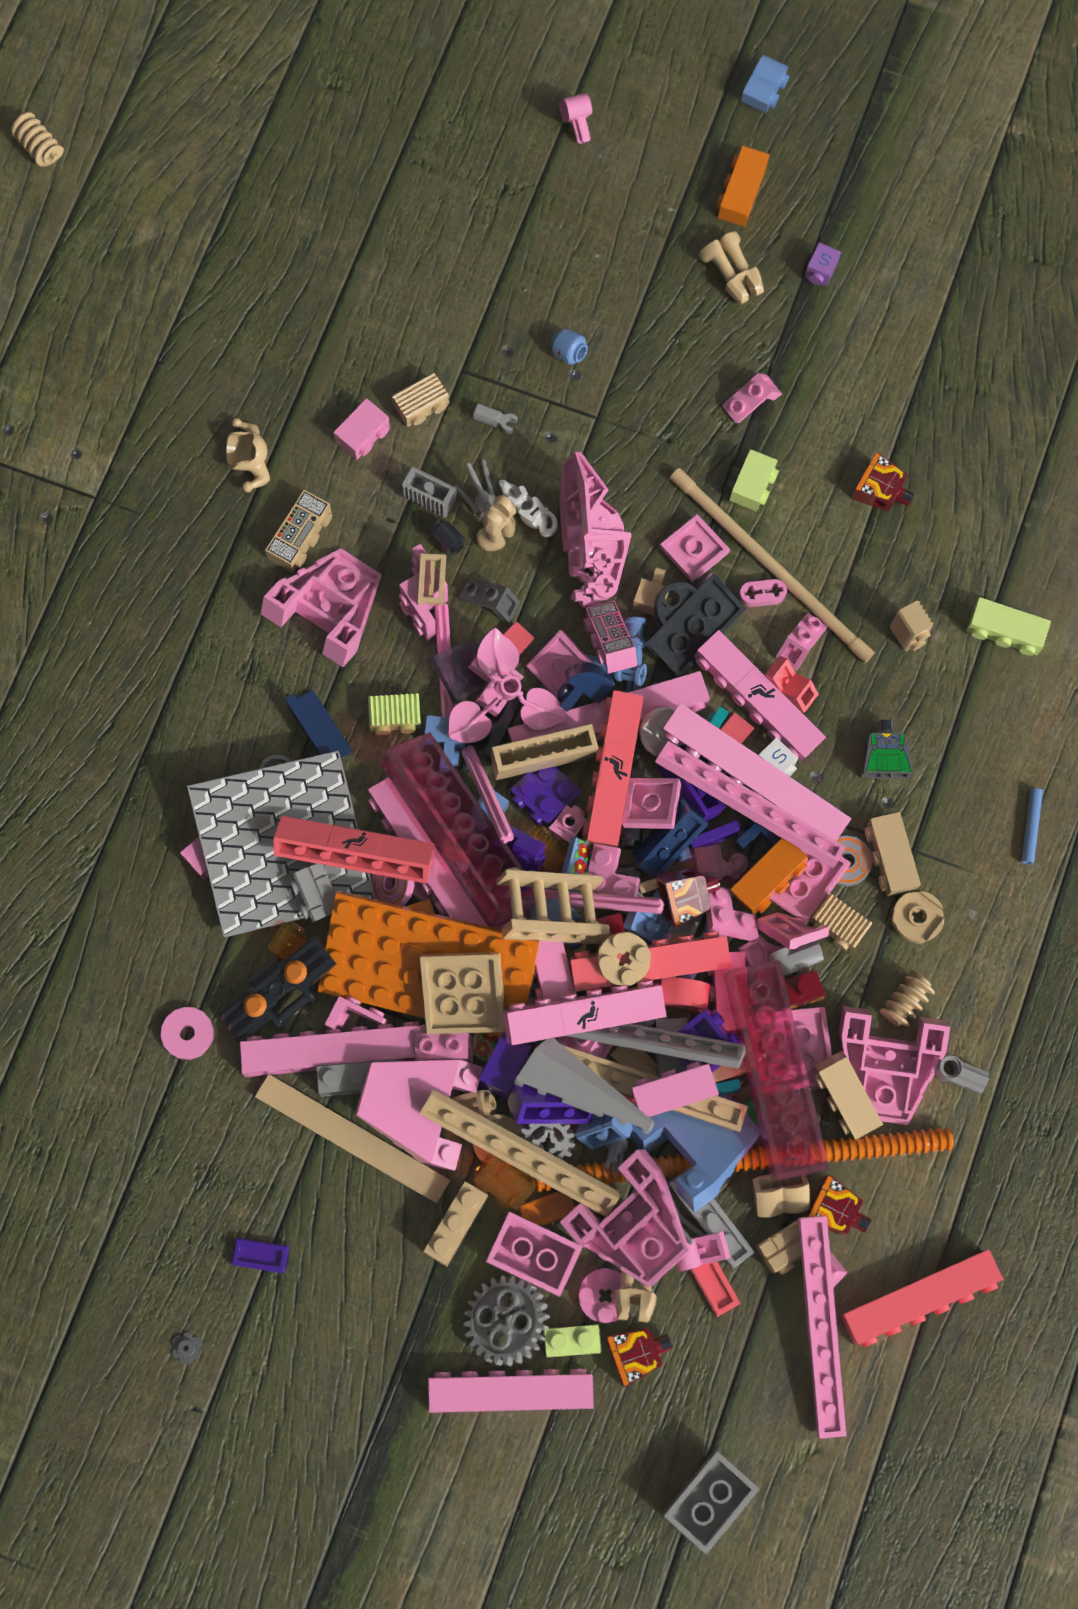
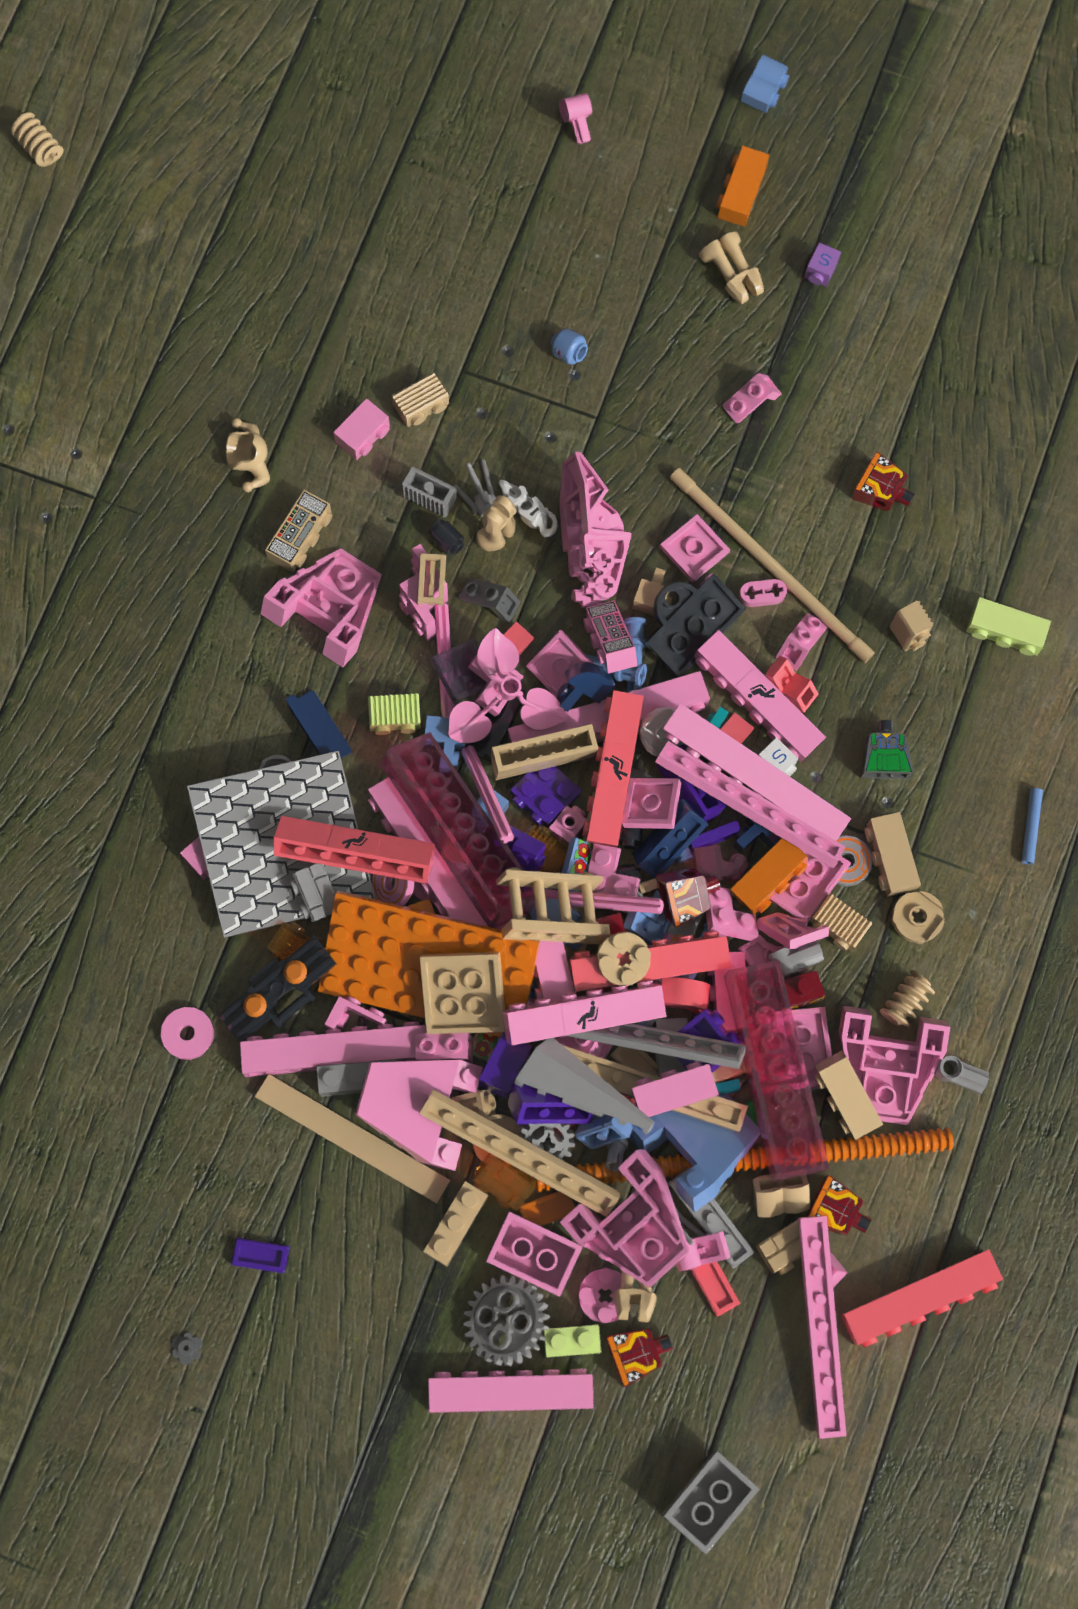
(494, 418): light grey bar -> none
(753, 480): yellowish green brick -> none

